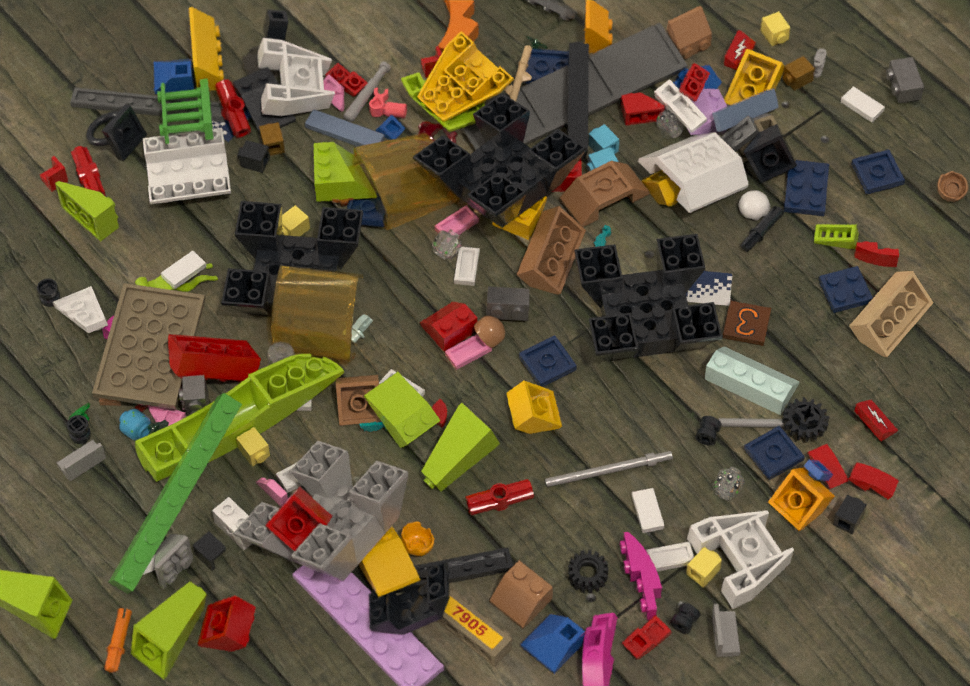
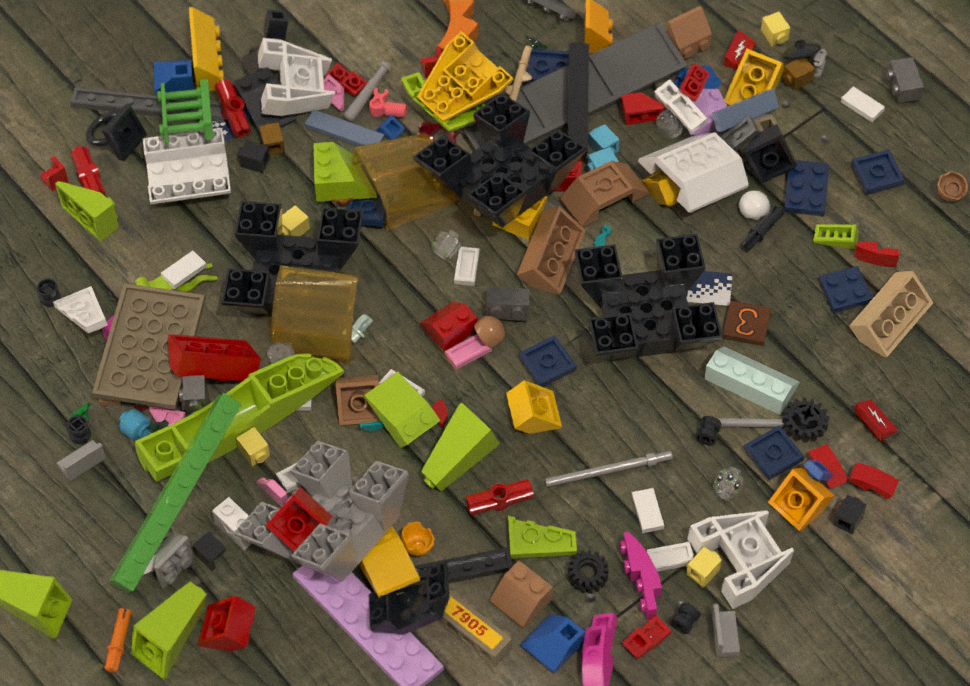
(458, 221): bright pink tile -> none
(534, 540): none -> lime wing
(801, 49): none -> black dish

